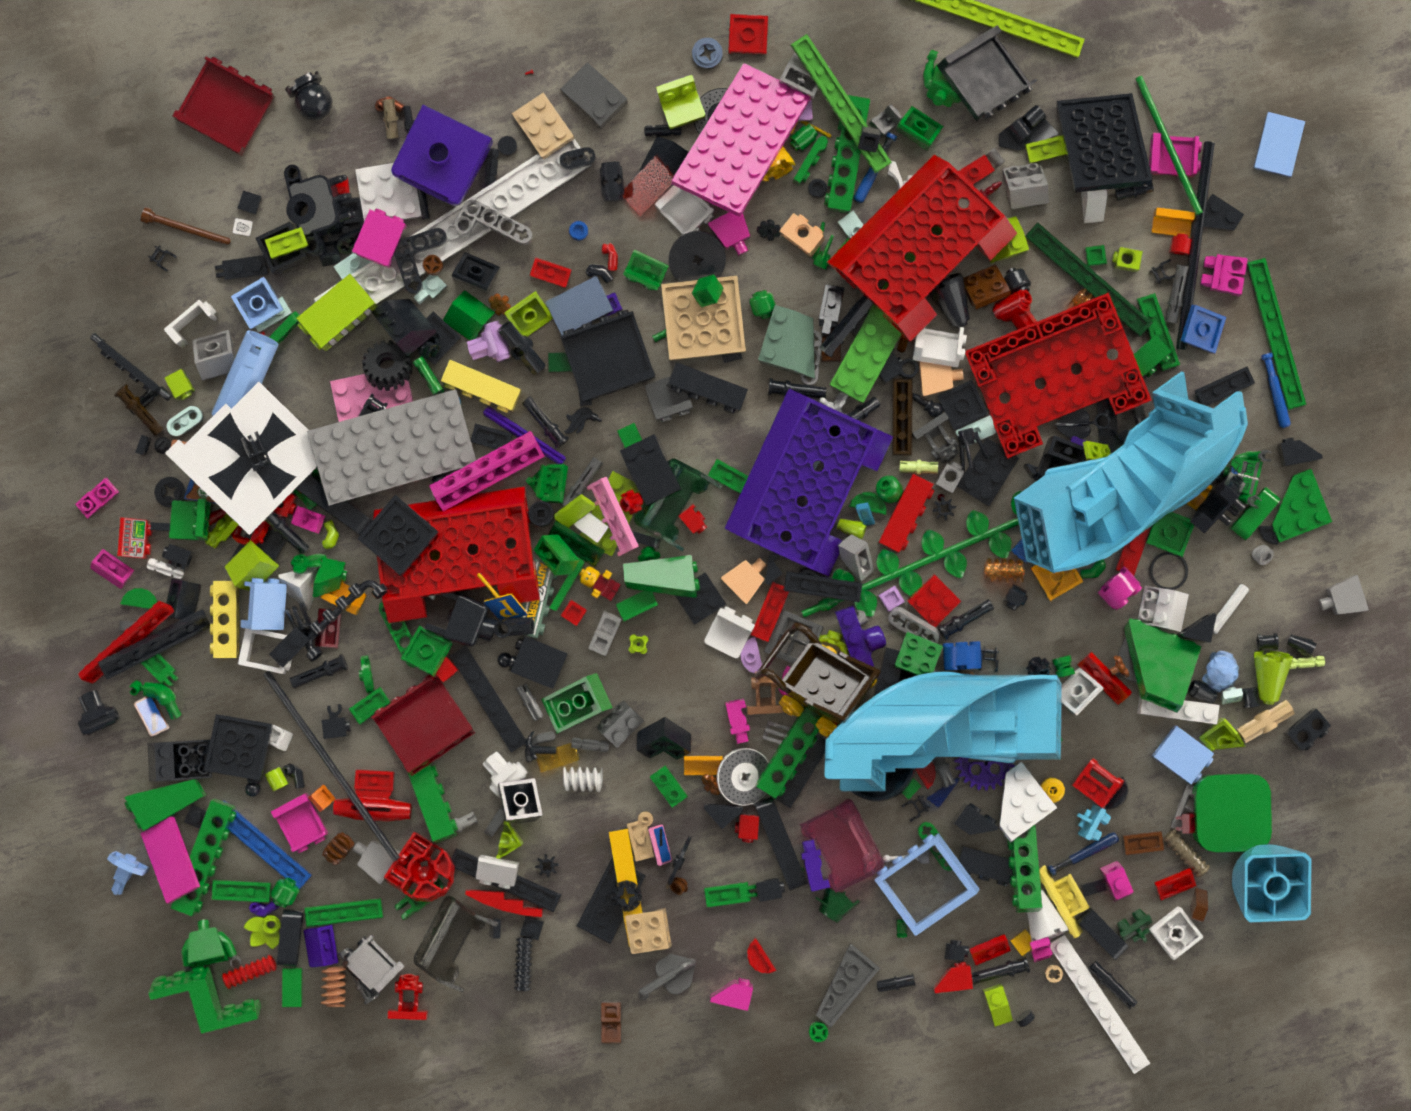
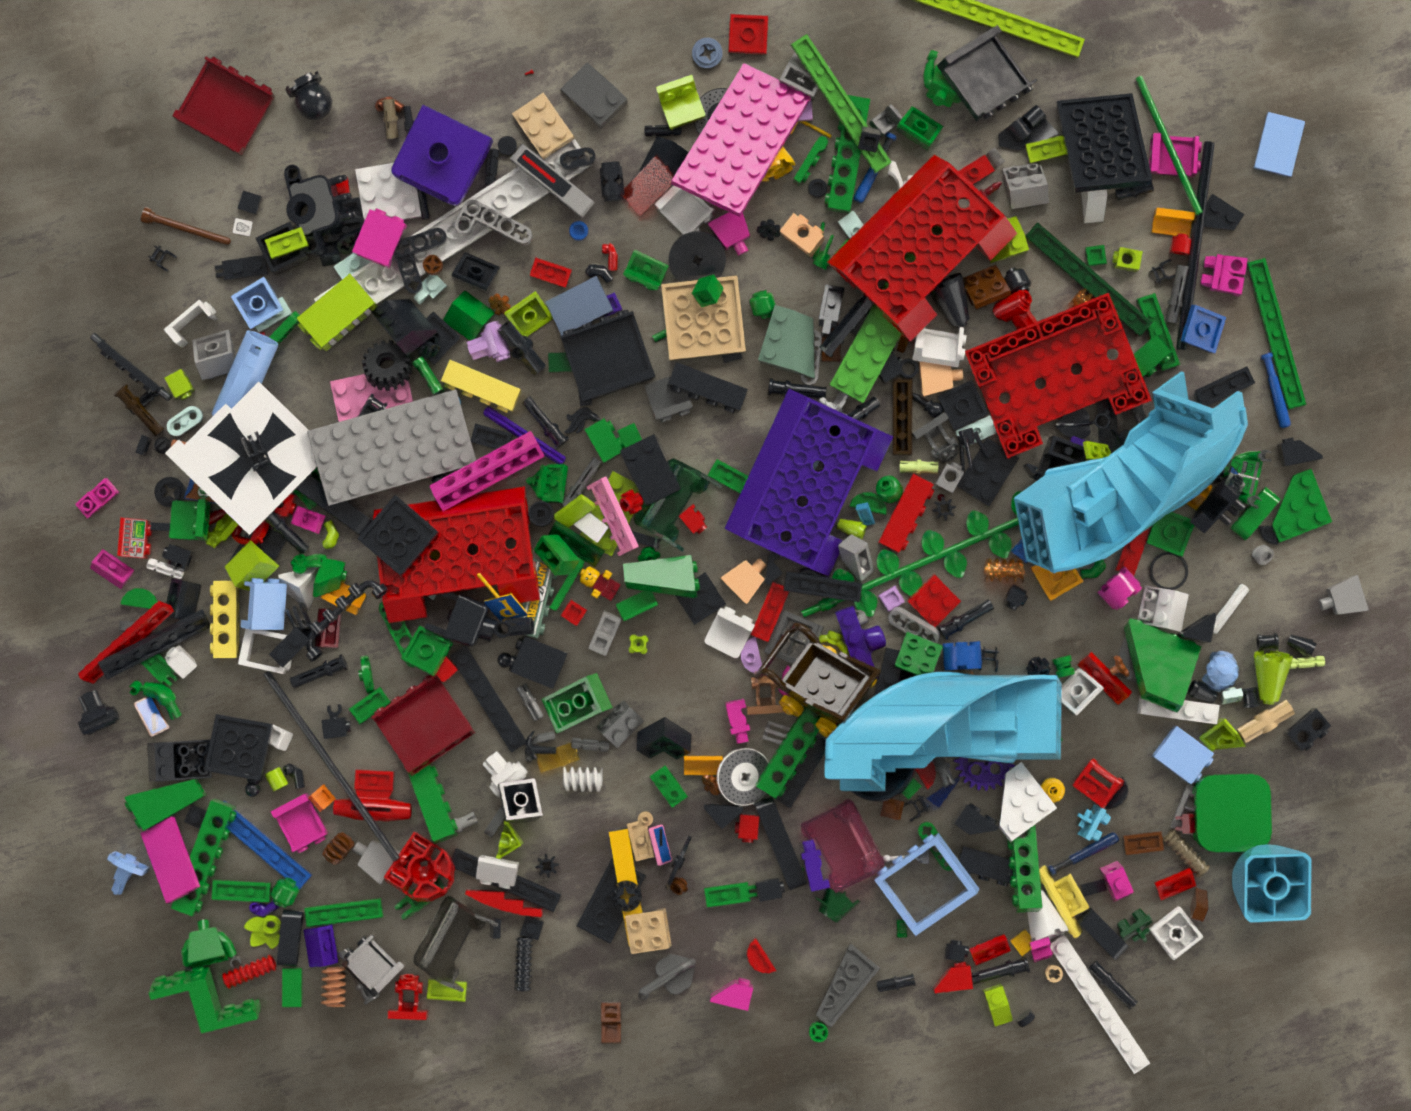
(180, 661): none -> white brick
(441, 992): none -> lime tile
(552, 180): none -> beam
(604, 440): none -> green brick
(803, 137): green brick -> none
(892, 809): none -> reddish brown plate

